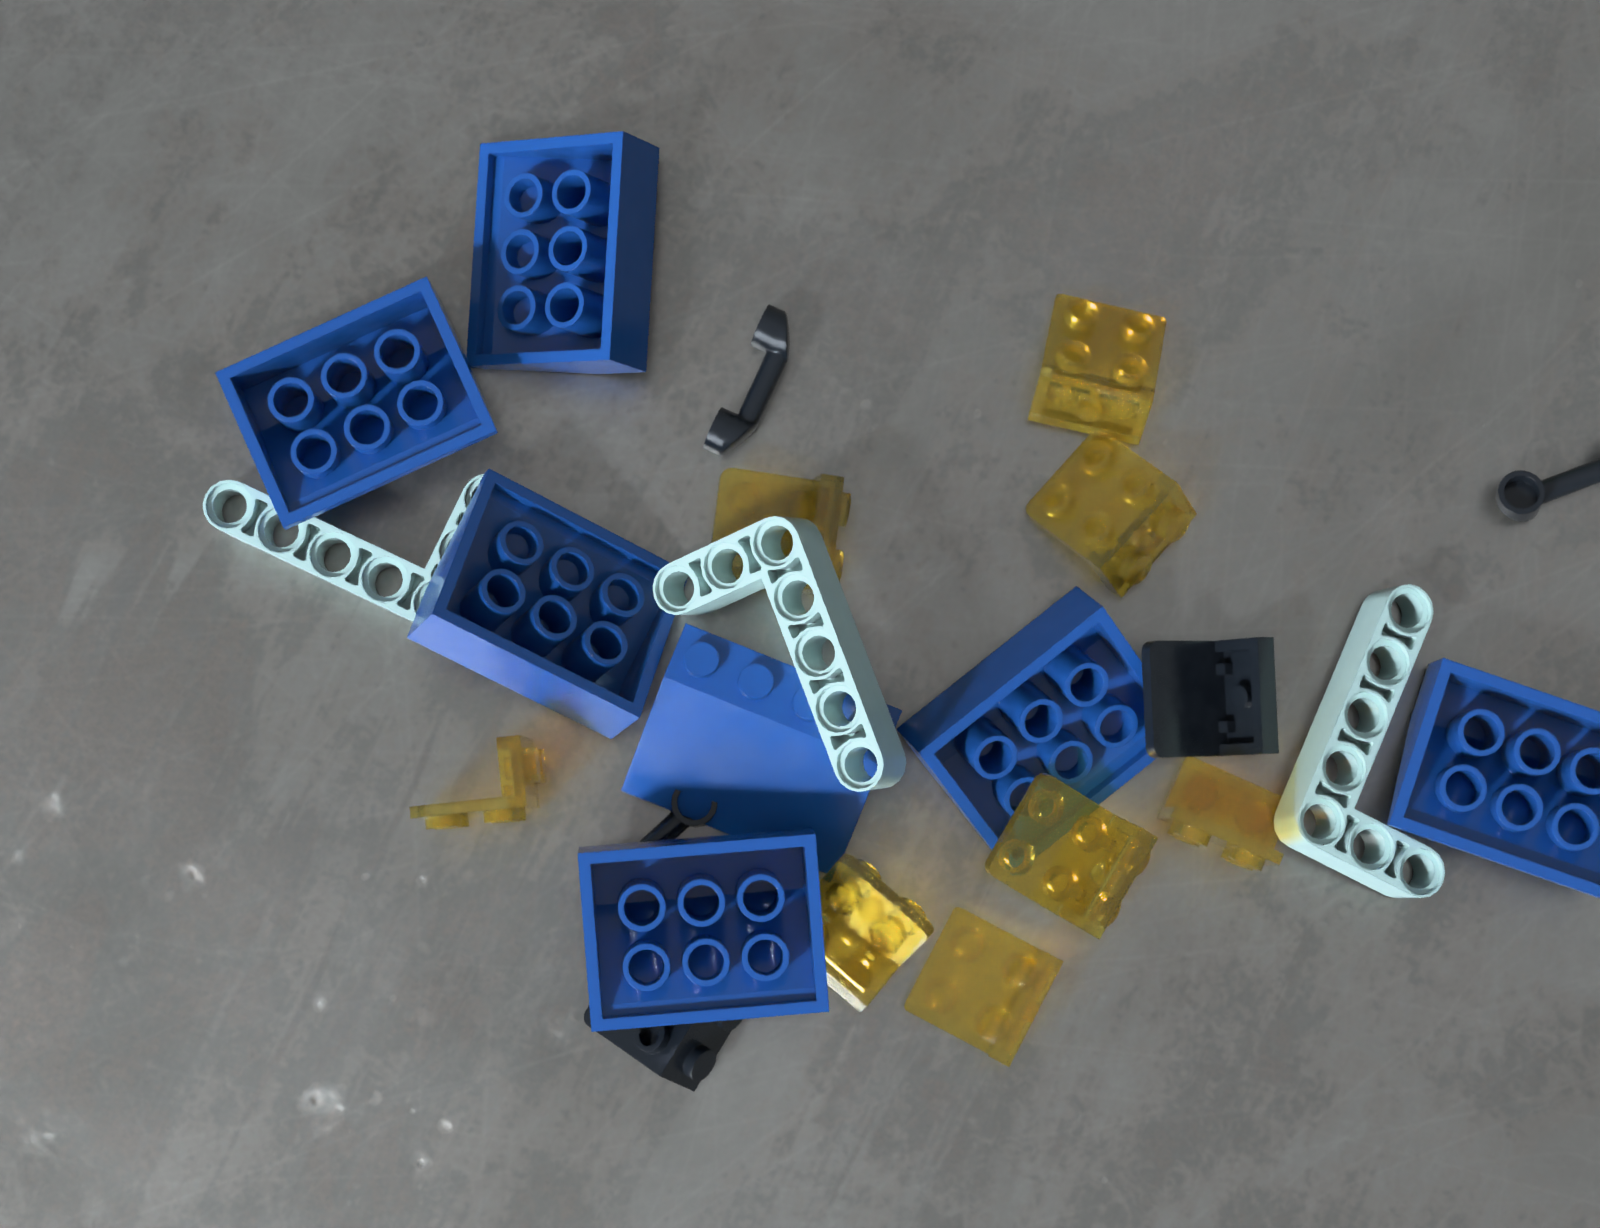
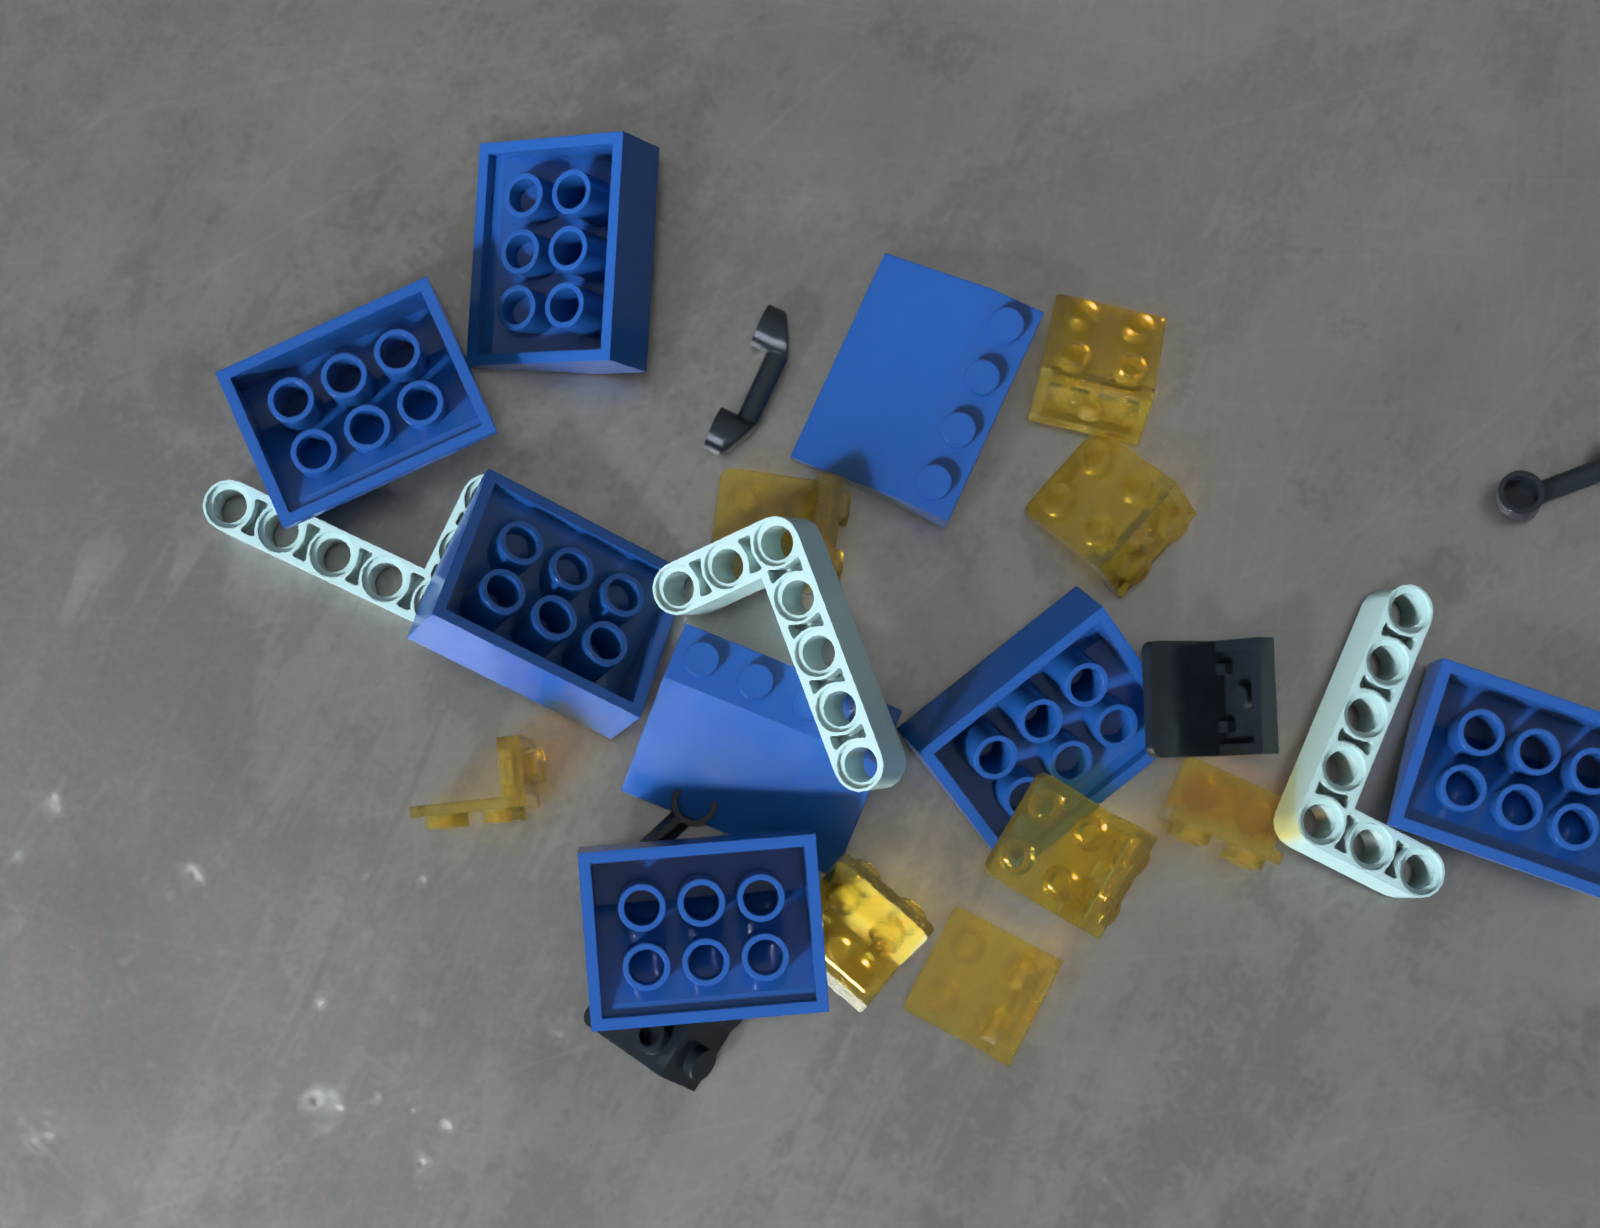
(917, 387): none -> blue slope

